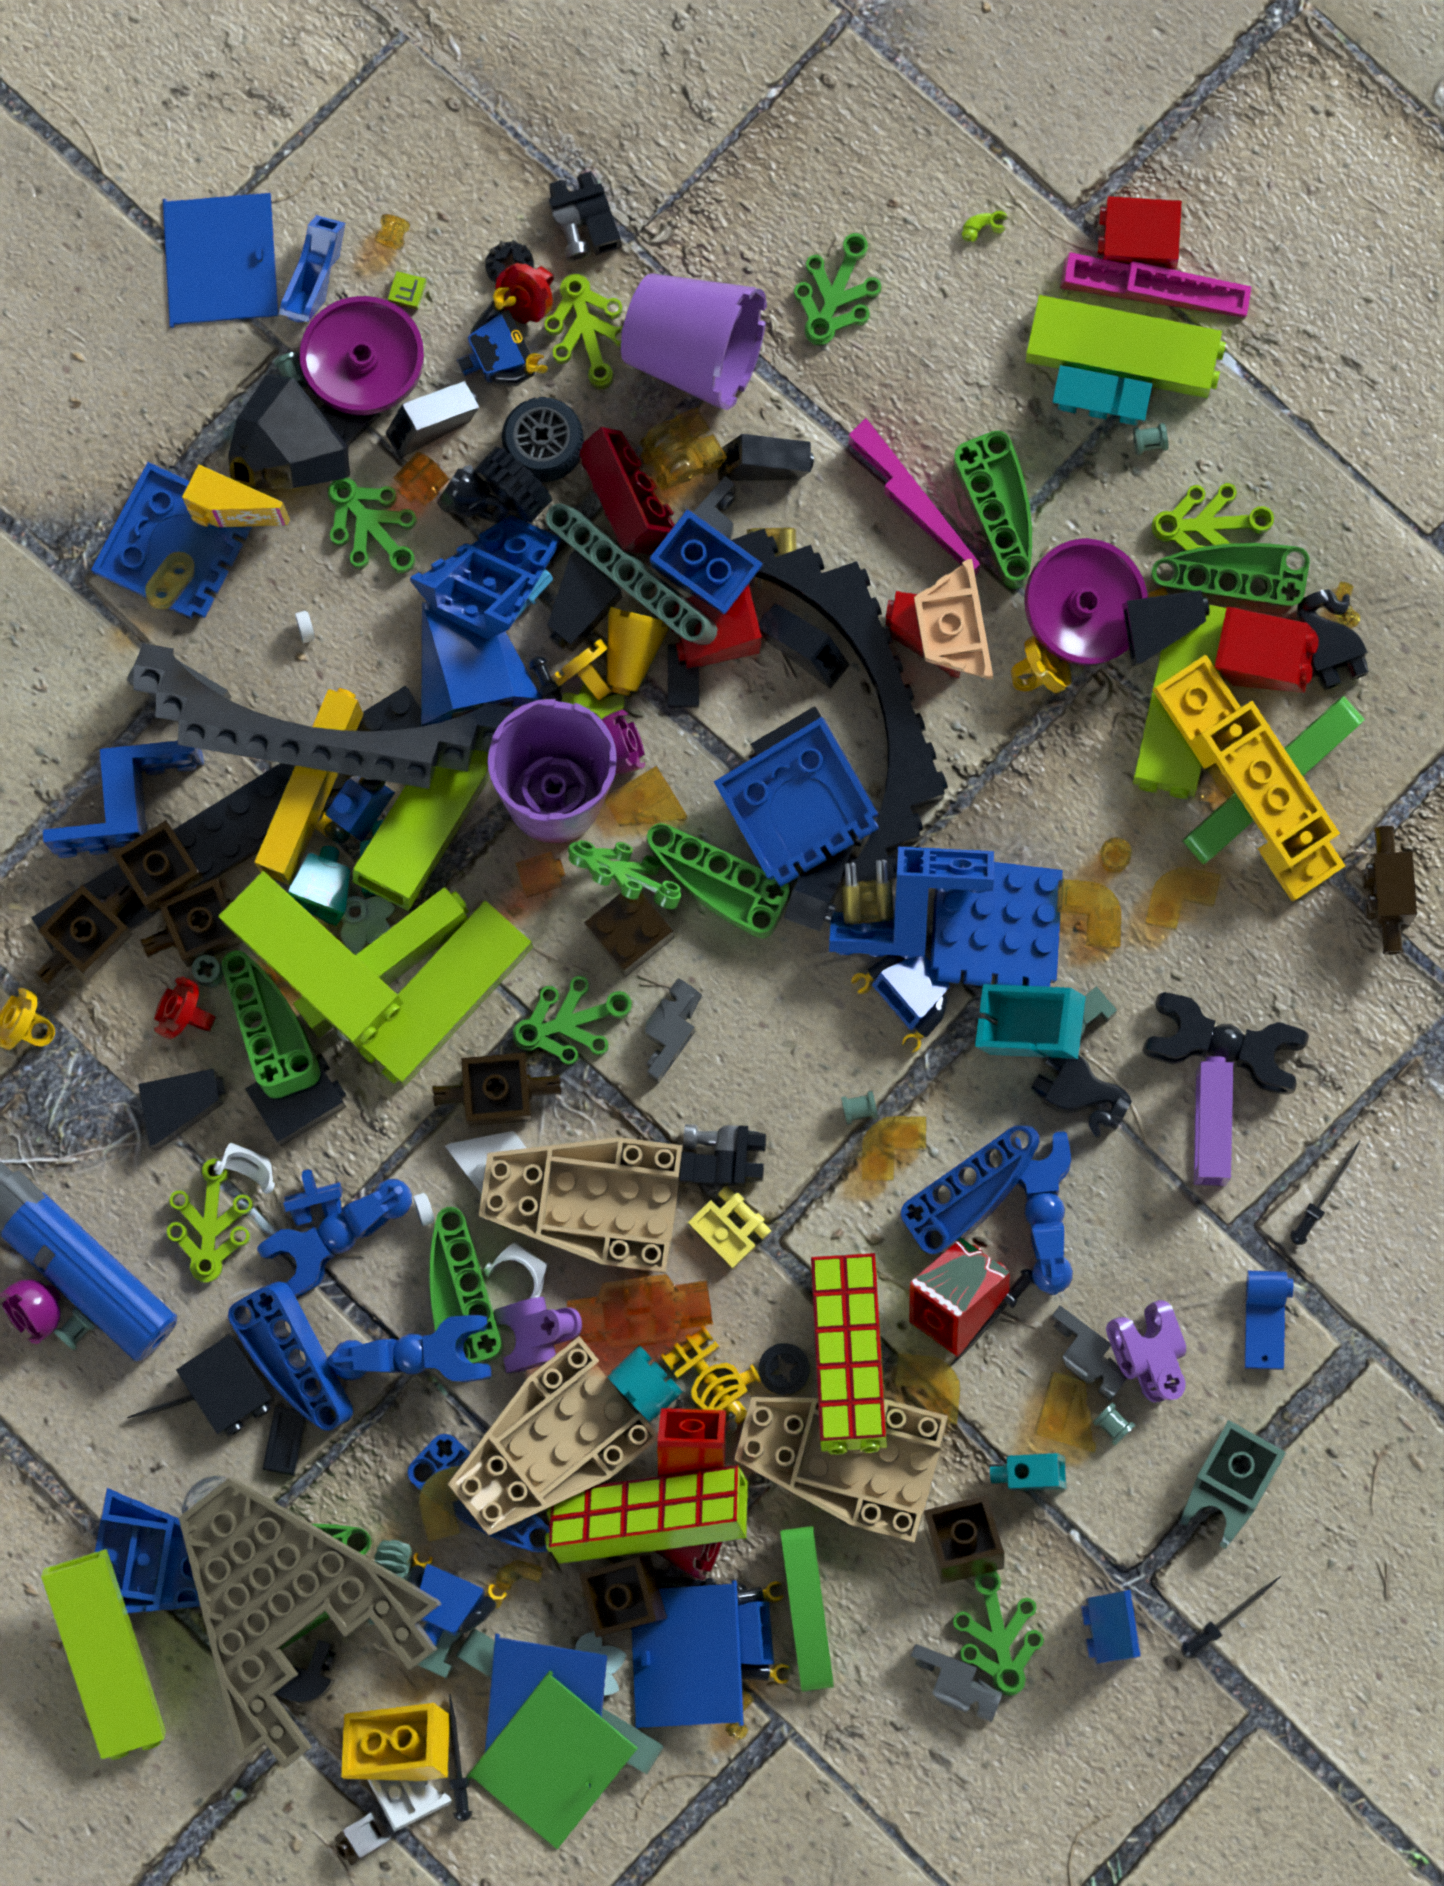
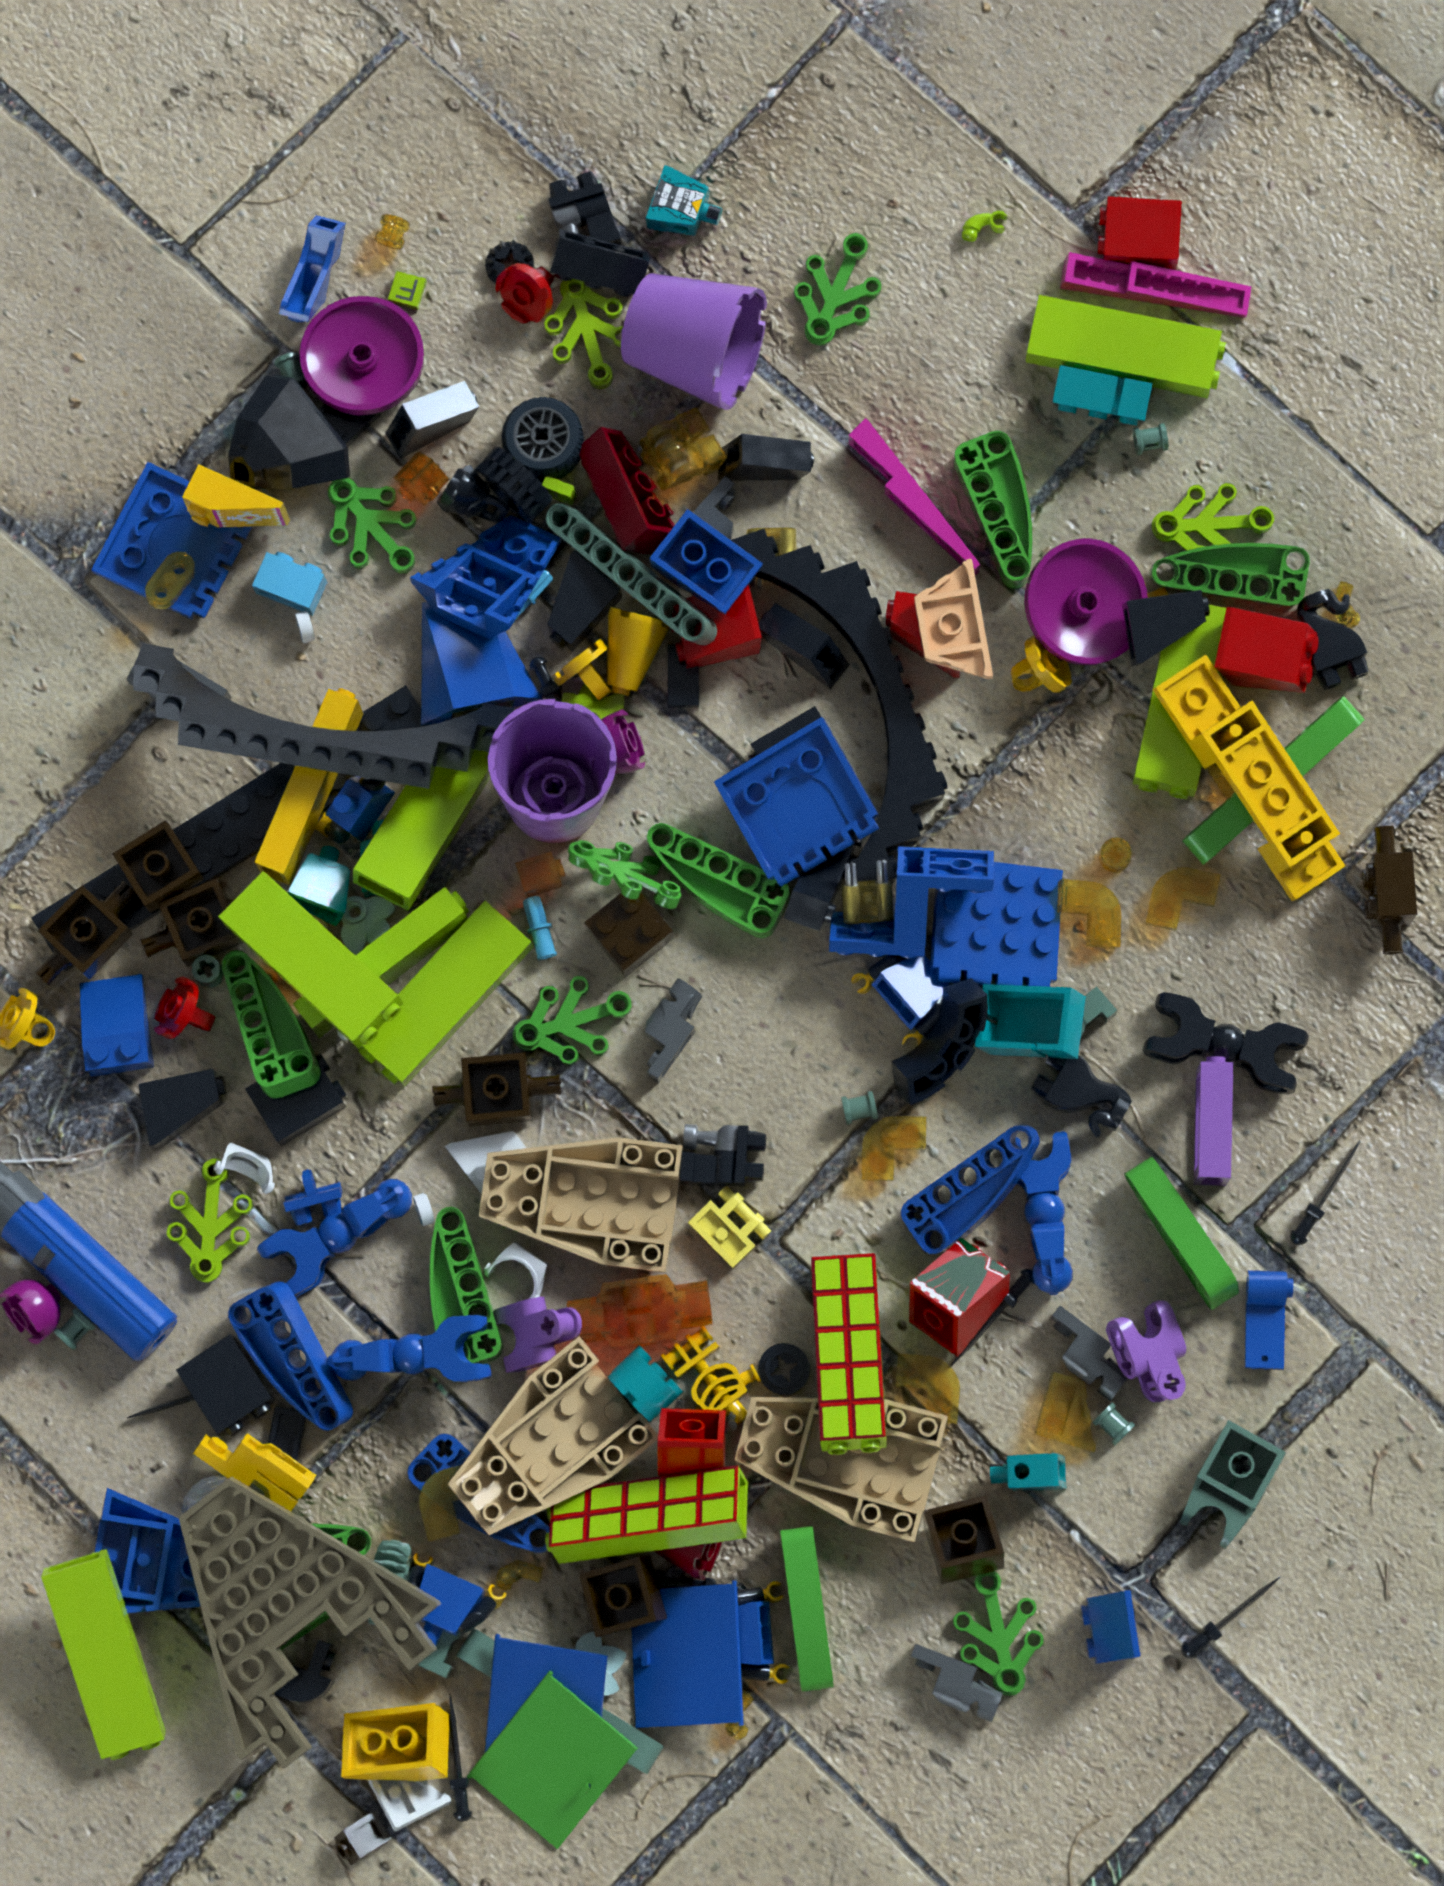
(115, 1025): none -> blue slope
(122, 797): blue bracket -> none
(216, 258): blue piece -> none
(261, 1464): none -> yellow plate
(290, 582): none -> medium azure brick
(499, 346): torso -> none
(539, 928): none -> medium azure axle
(560, 490): none -> lime tile
(598, 263): none -> black brick
(645, 801): clear yellow wing -> none
(680, 204): none -> torso
(946, 1046): none -> black brick
(1182, 1234): none -> bright green beam

